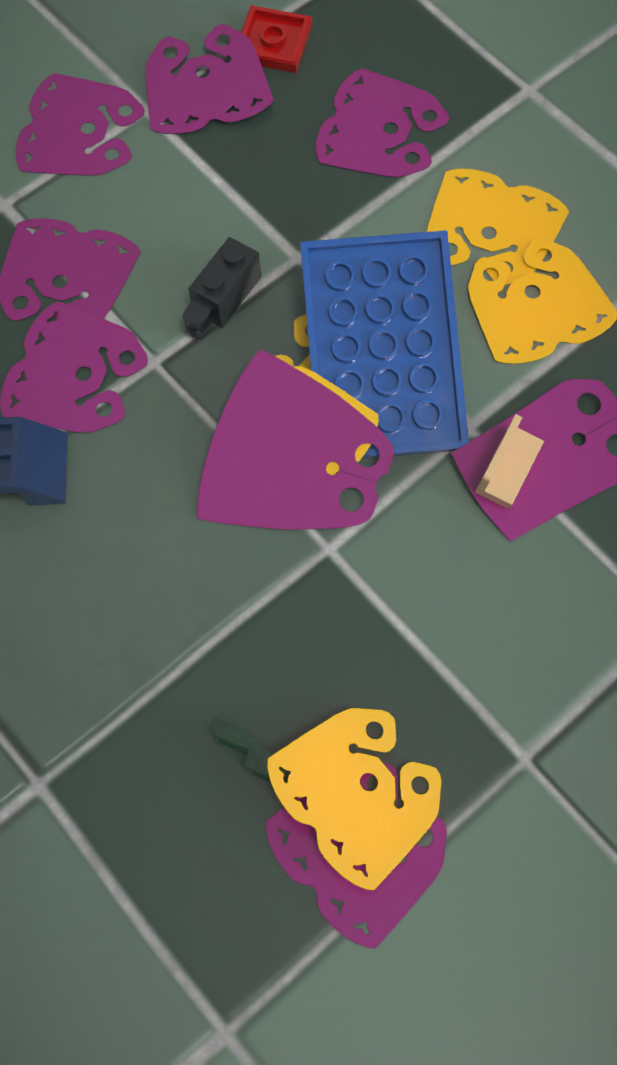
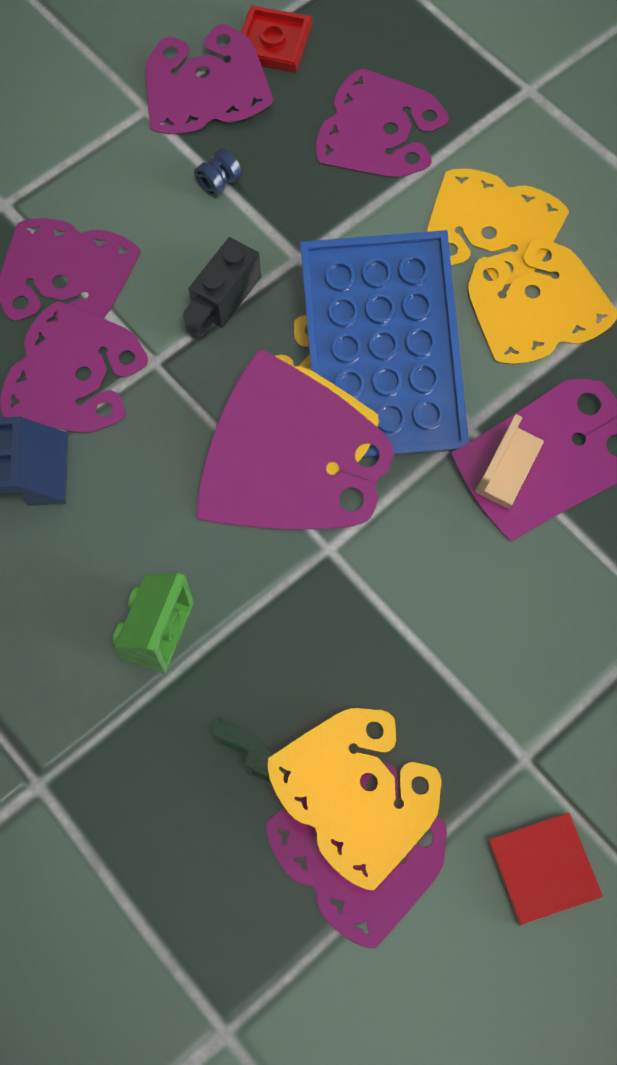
(58, 131): magenta piece -> none
(154, 621): none -> bright green slope
(218, 172): none -> dark blue wheel
(544, 869): none -> red tile

